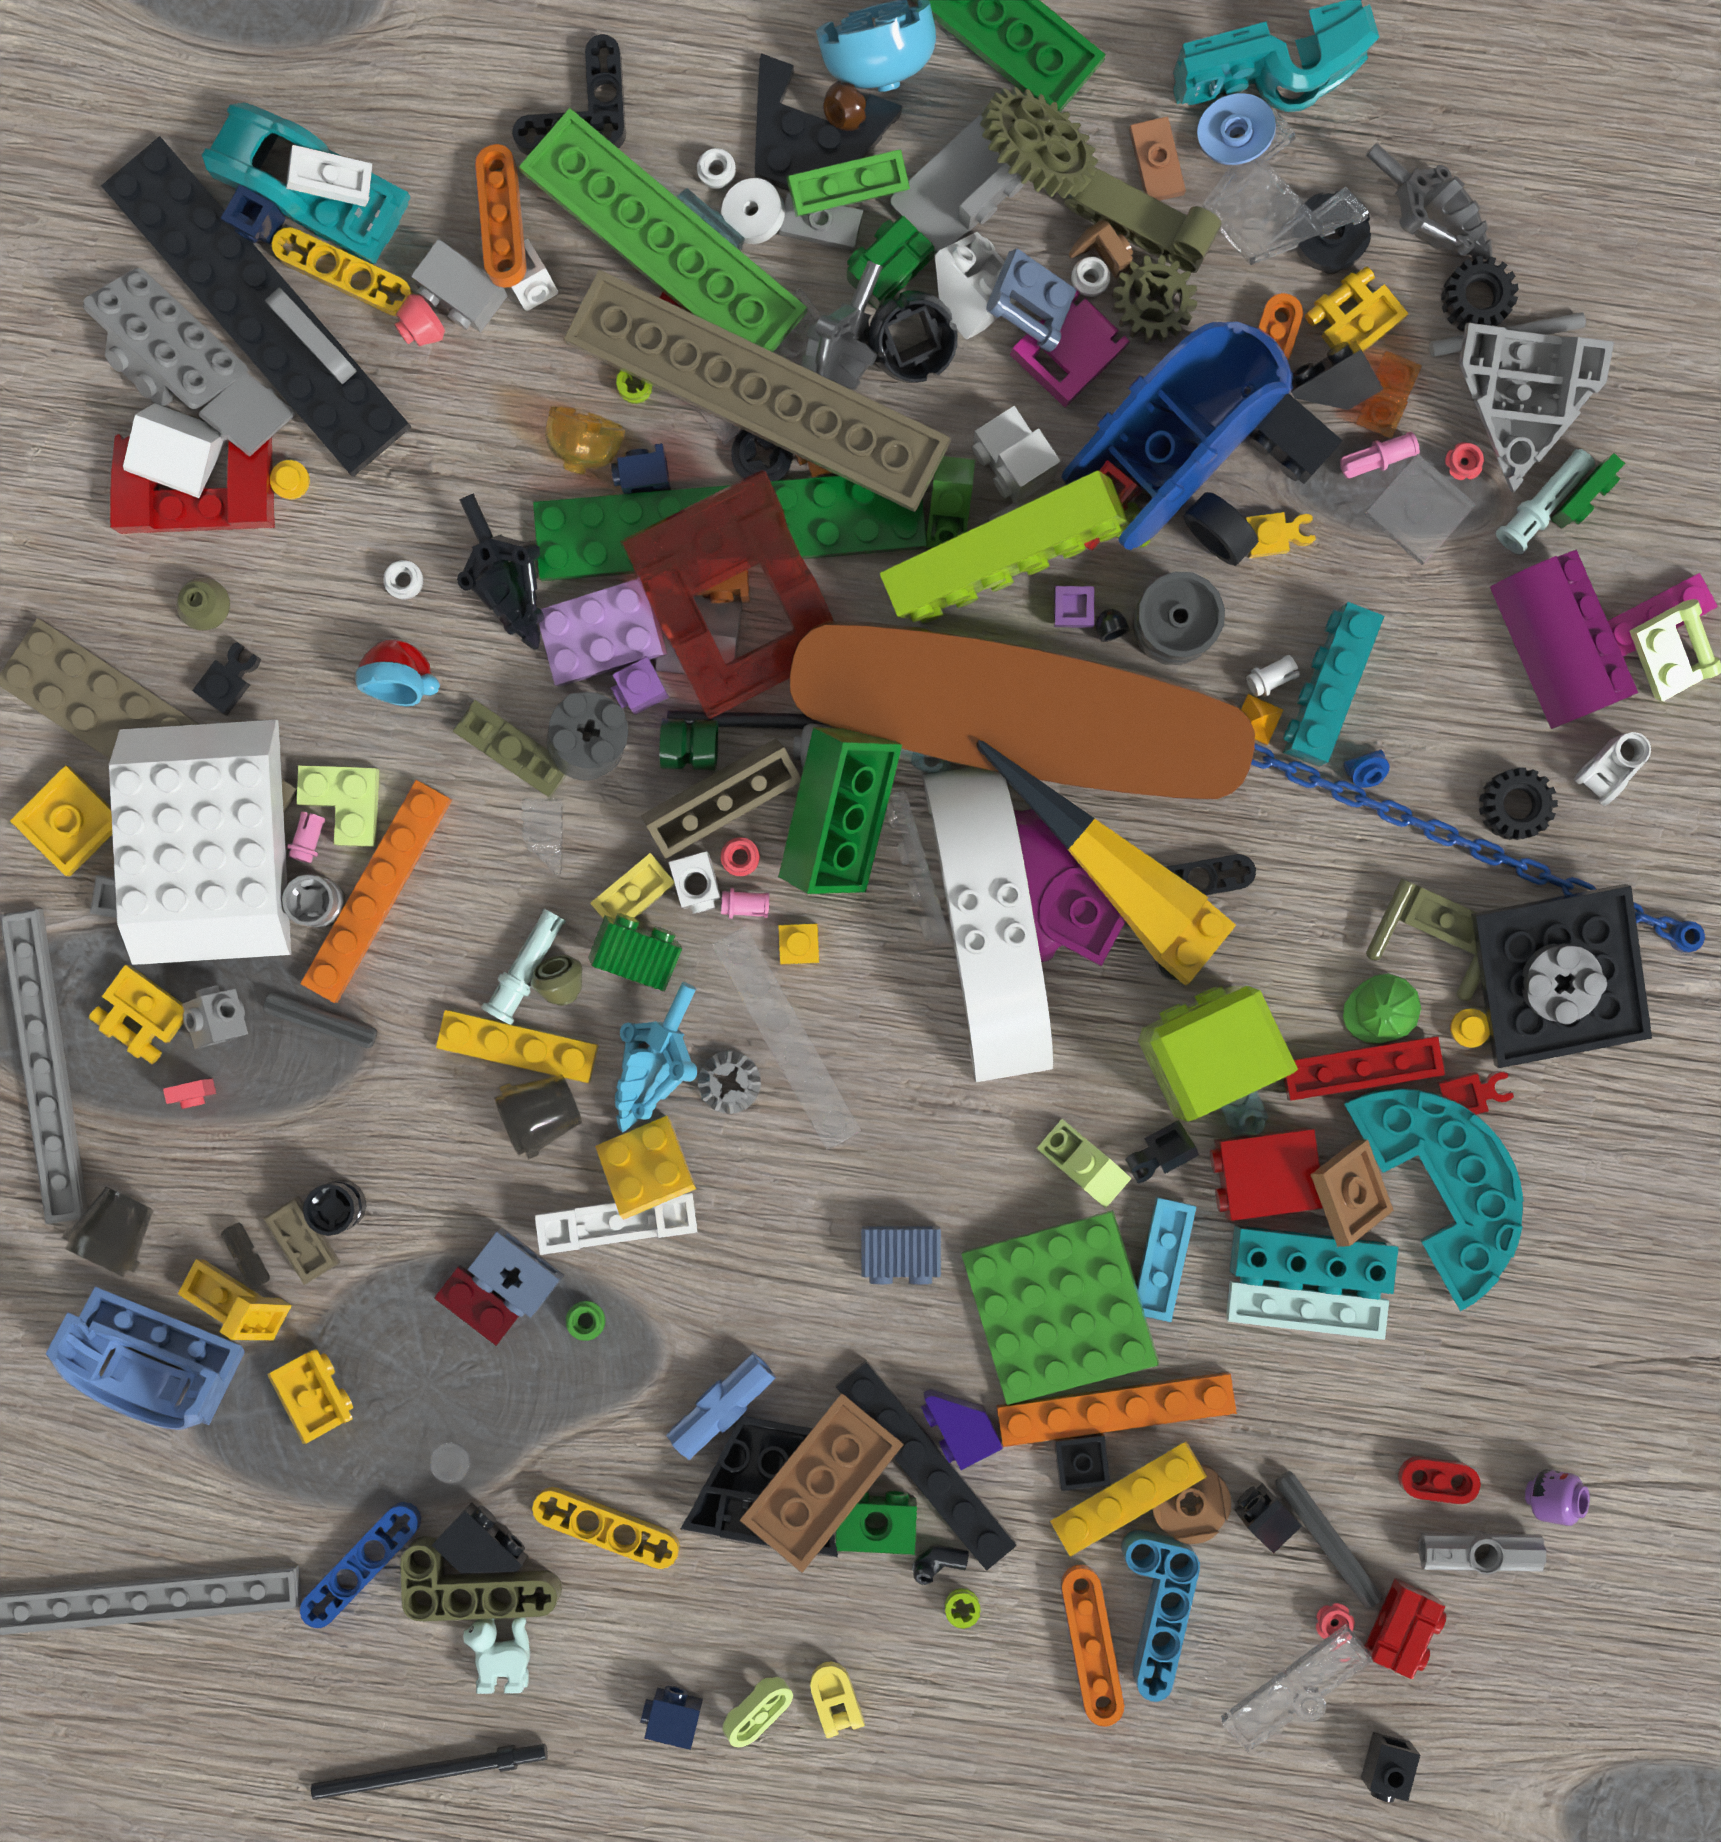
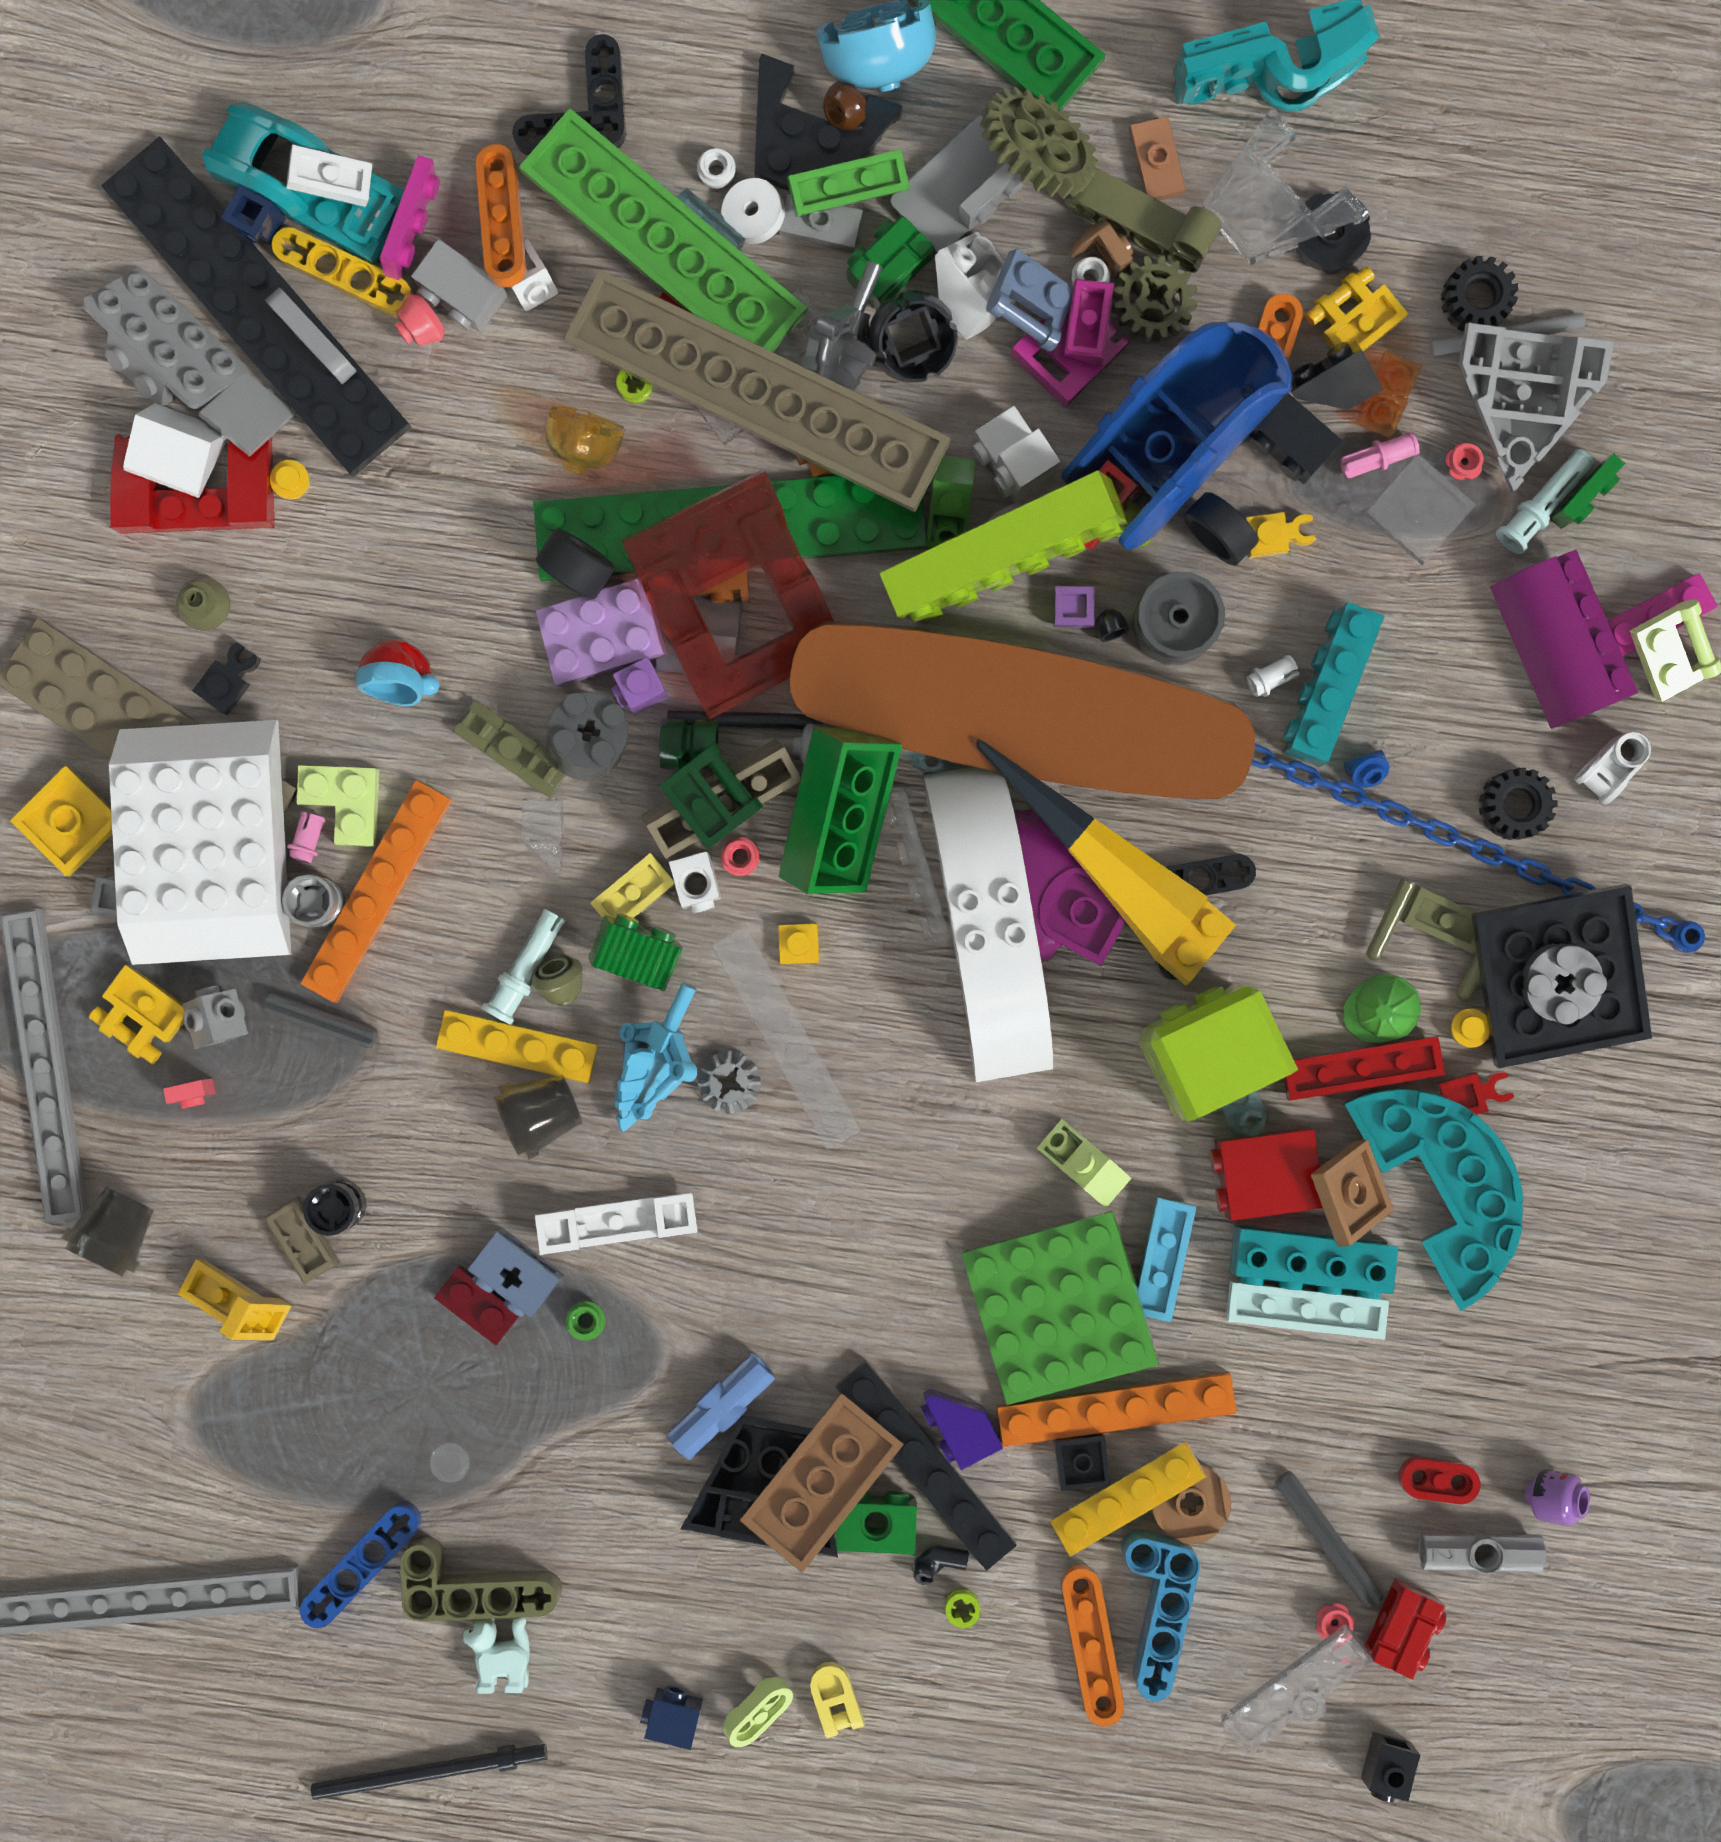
(137, 1383): medium blue piece -> none
(241, 1248): clear smoke piece -> none
(311, 1395): yellow bracket -> none
(392, 575): white plate -> none
(409, 218): none -> dark pink plate
(478, 1545): black slope -> none
(501, 584): black bar -> none
(575, 564): none -> black tyre
(604, 1534): yellow beam -> none
(642, 471): dark blue brick -> none
(645, 1167): yellow plate -> none
(700, 804): none -> dark green plate
(744, 450): black gear -> none
(744, 904): bright pink pin -> none
(900, 1253): sand blue brick -> none
(1089, 321): none -> dark pink slope
(1166, 1149): black plate -> none
(1236, 115): light blue dish -> none
(1262, 717): light orange slope -> none
(1266, 1517): black slope -> none
(1436, 207): flat silver bar -> none

